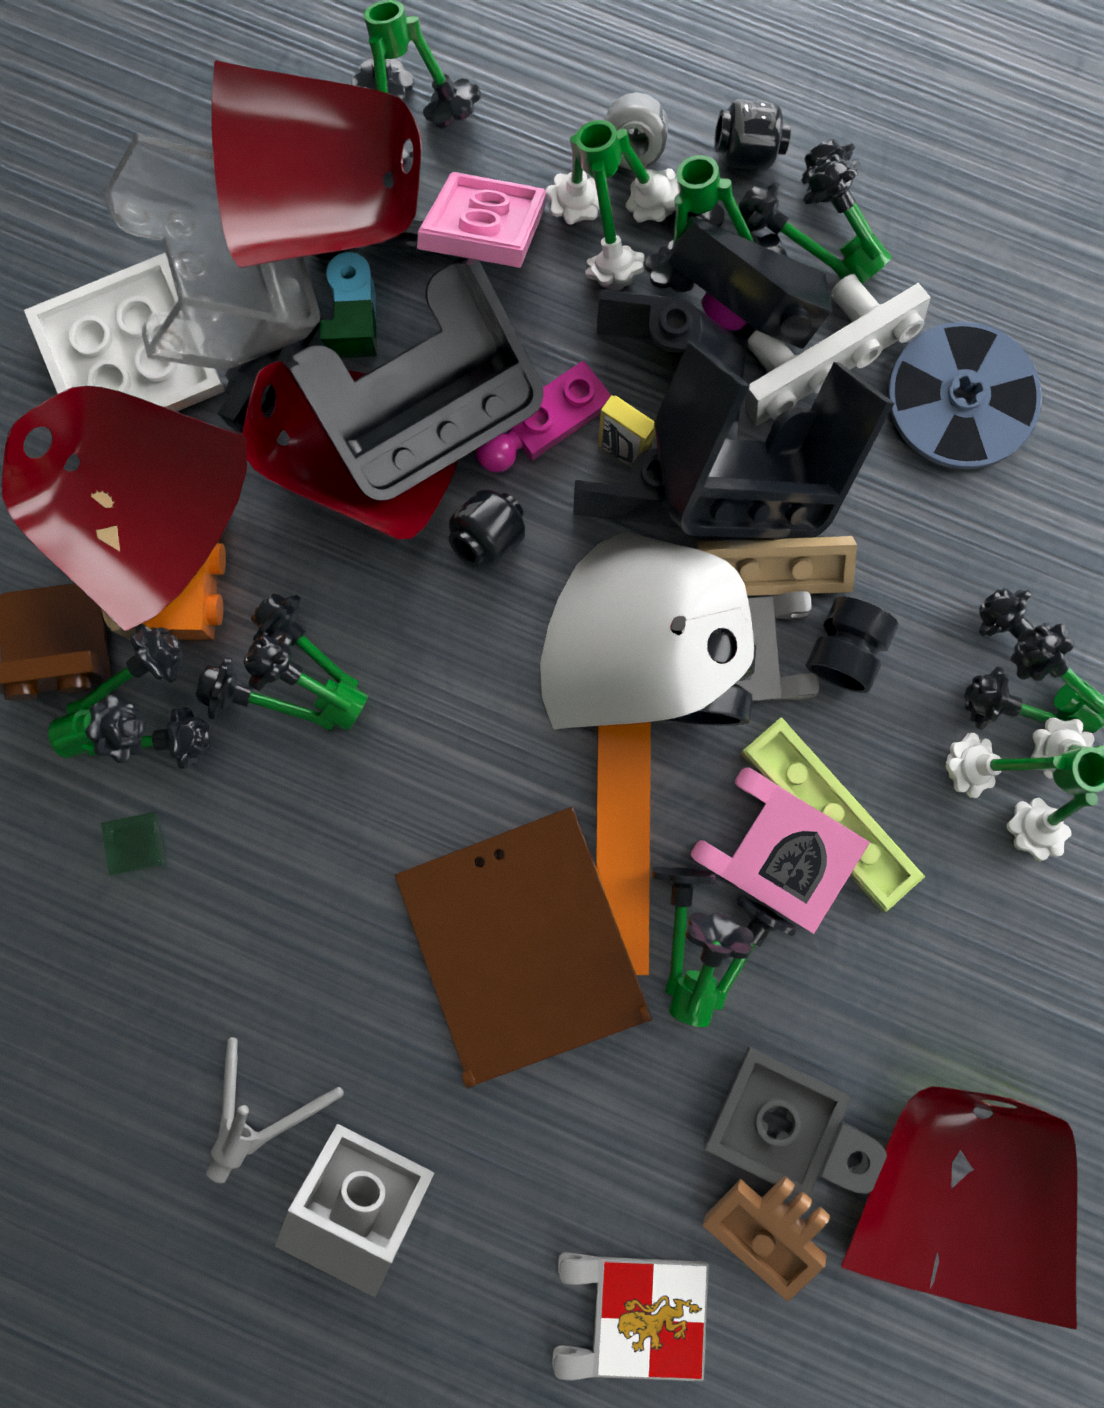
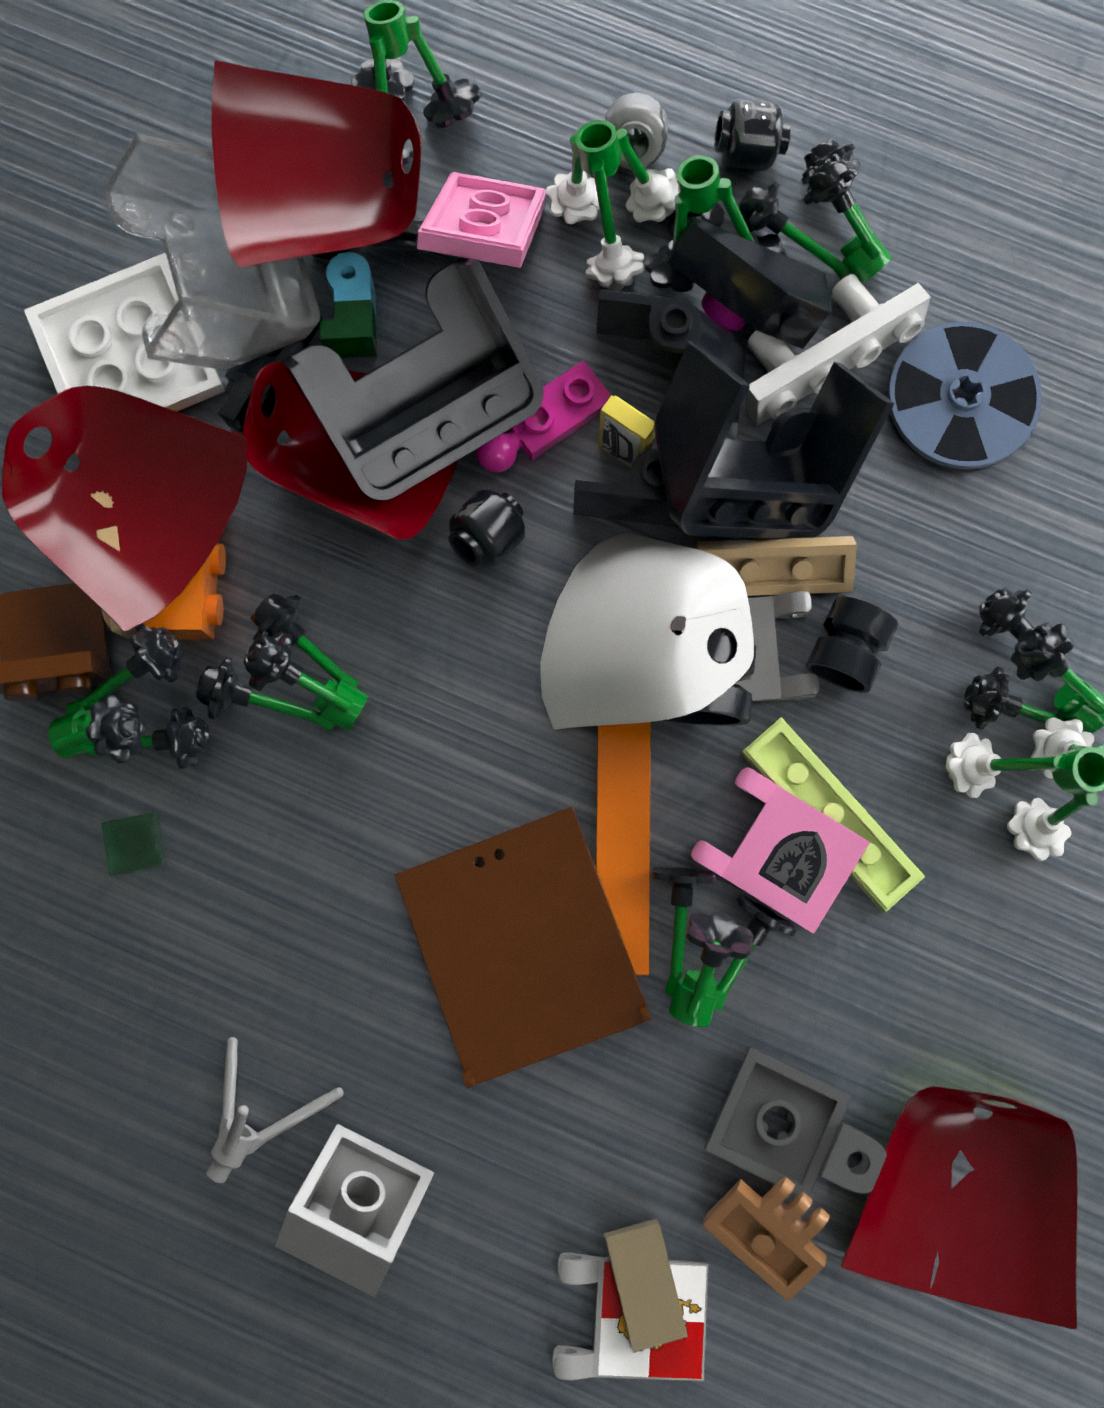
(645, 1285): none -> dark tan tile

